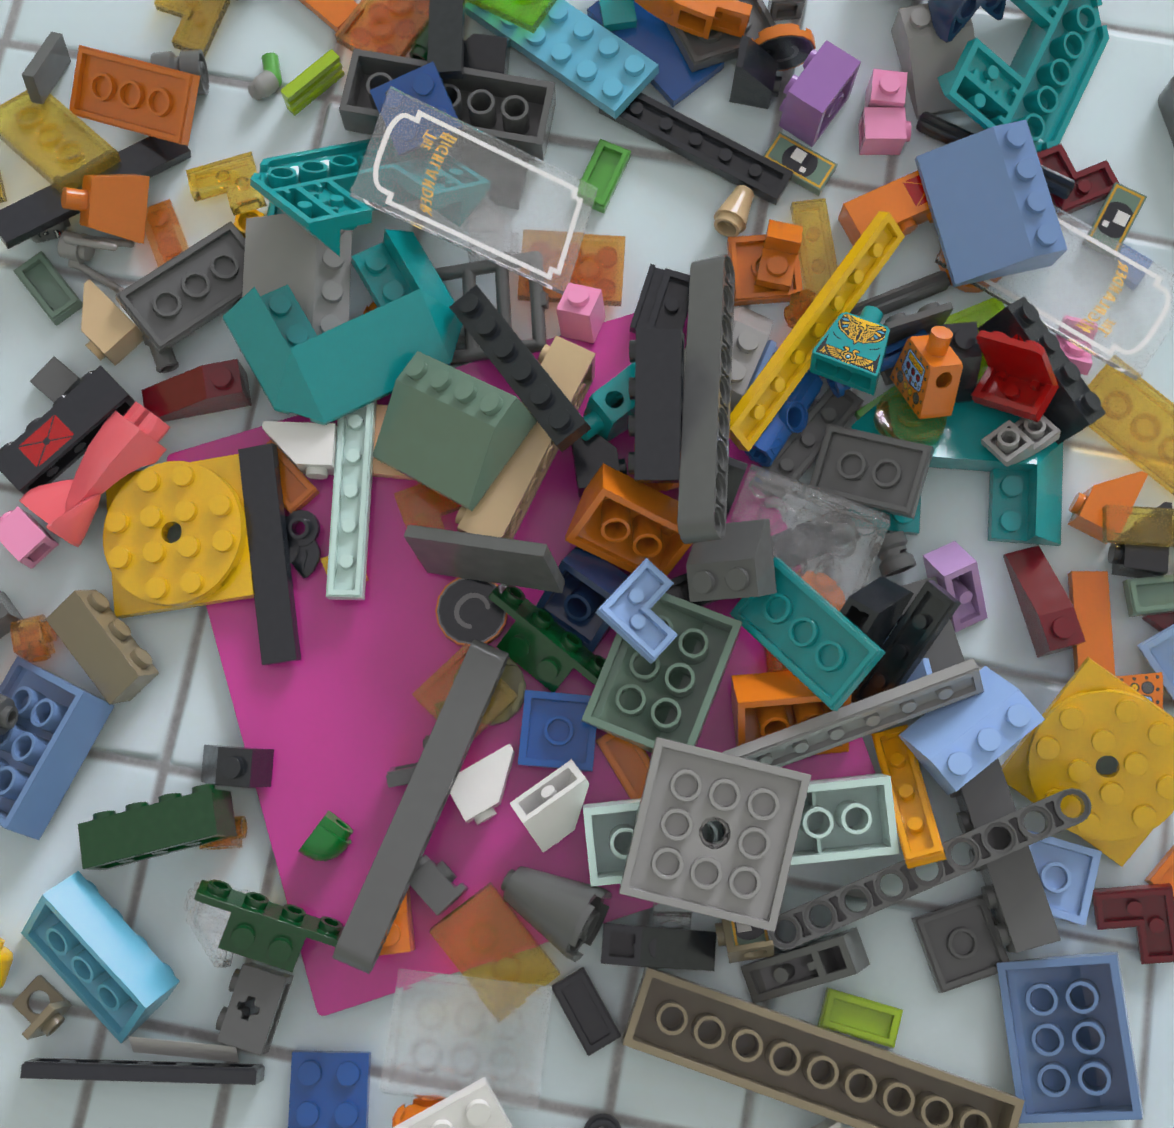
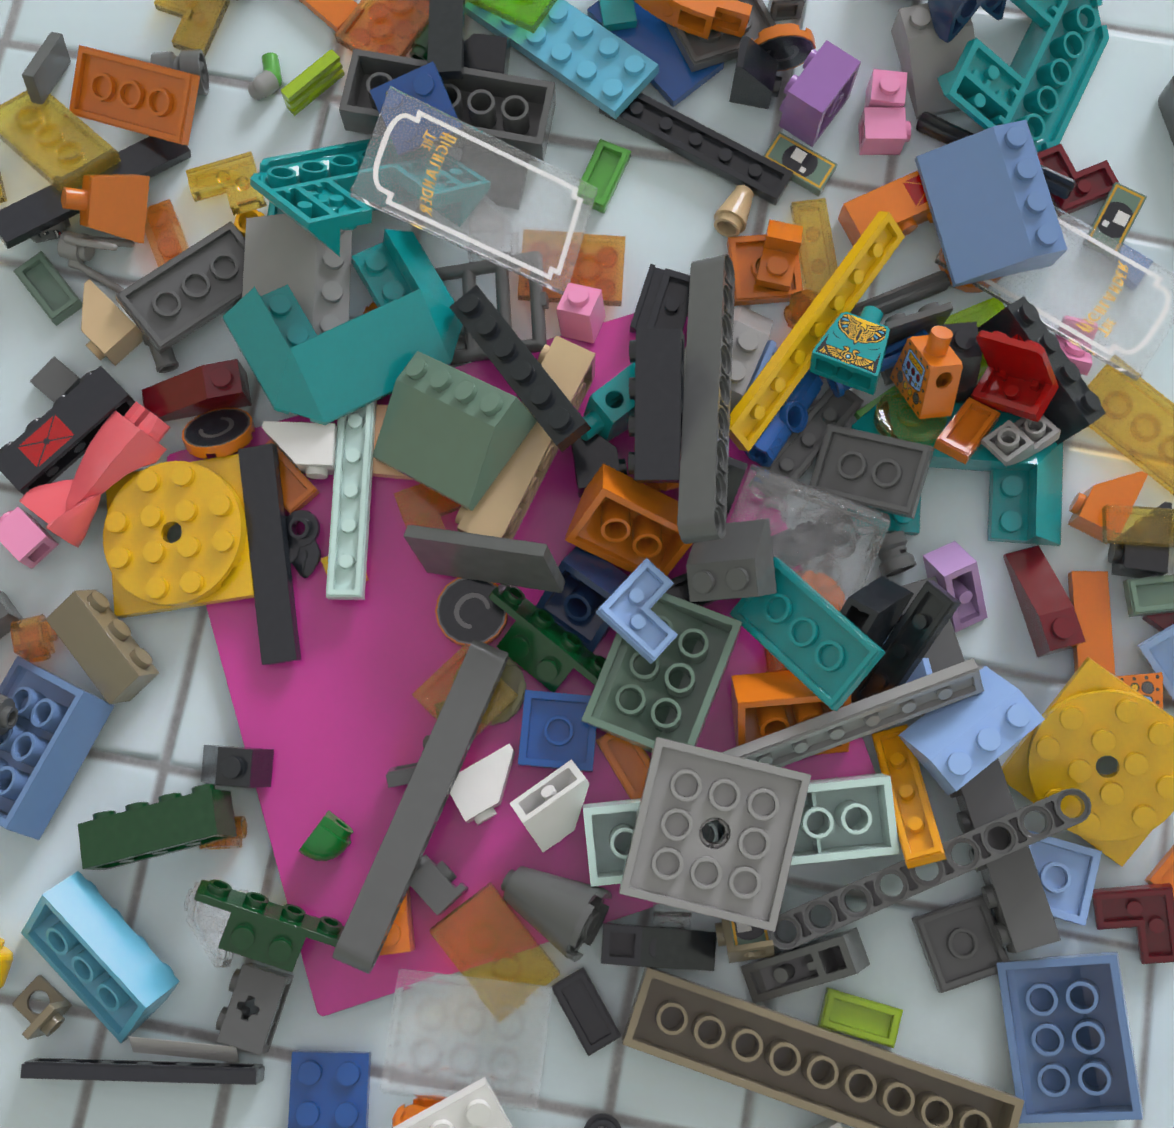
(218, 432): none -> tile
(966, 430): none -> orange tile

